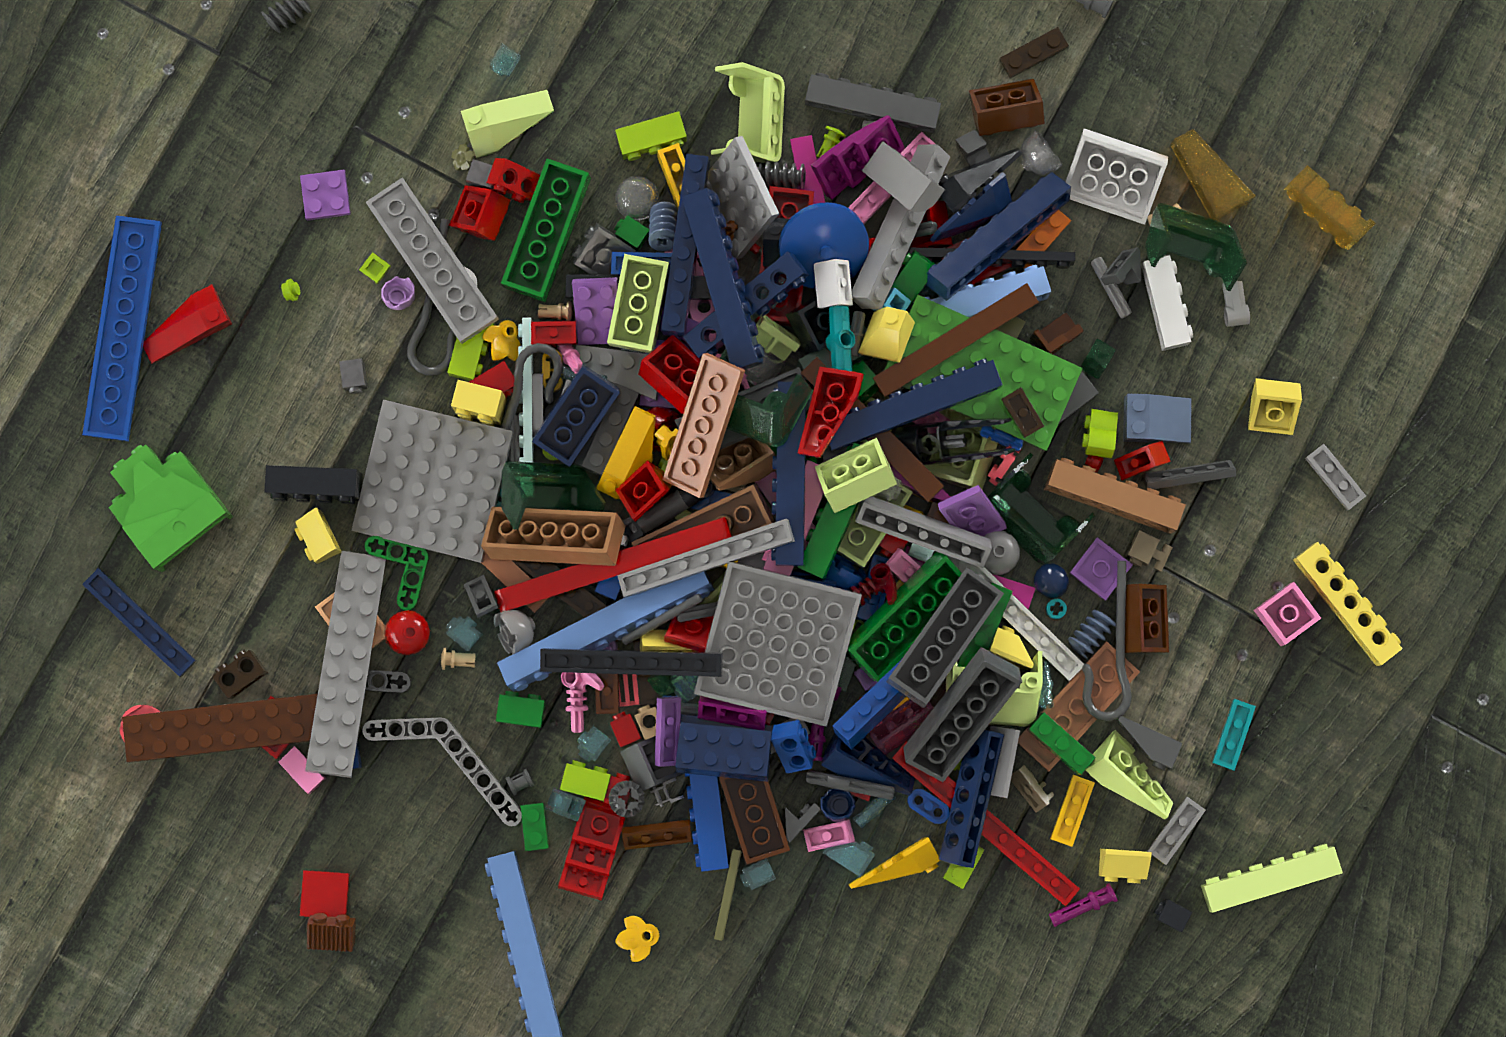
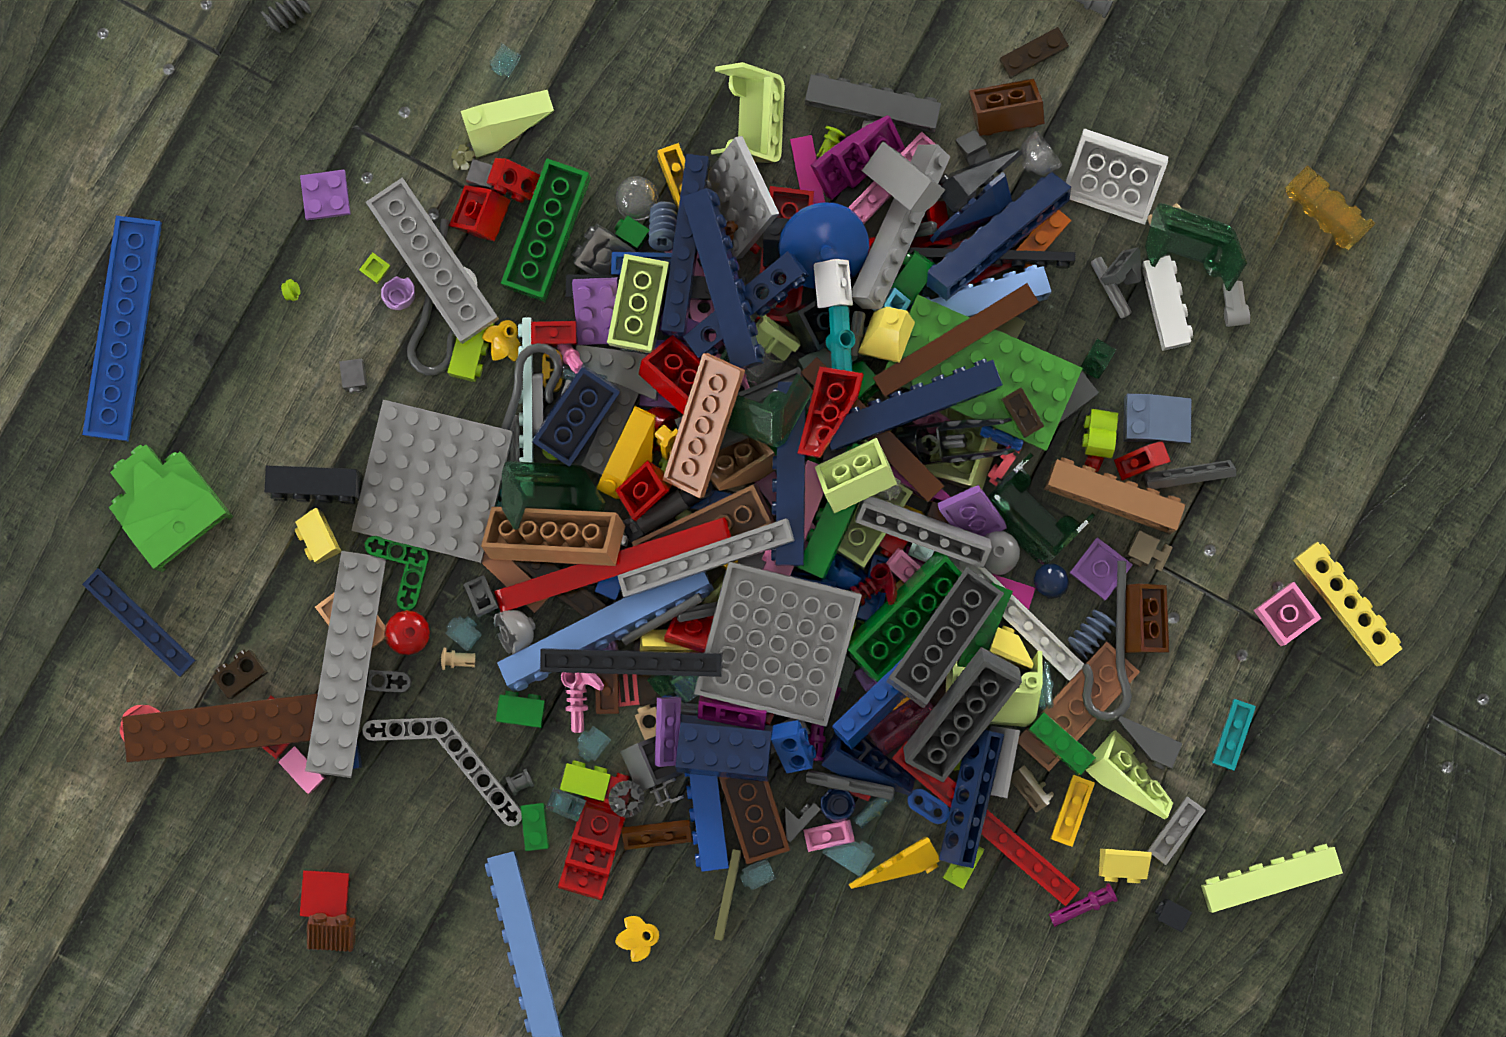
(193, 321): red wedge -> none
(479, 403): light yellow brick -> none
(497, 378): red slope -> none
(556, 311): tan pin -> none
(625, 729): red brick -> none
(651, 136): lime brick -> none
(783, 176): dark grey piece -> none
(1056, 334): reddish brown panel -> none
(1060, 614): teal bush -> none
(1210, 176): clear yellow wedge -> none
(1274, 406): light yellow slope -> none
(1335, 477): light grey plate -> none

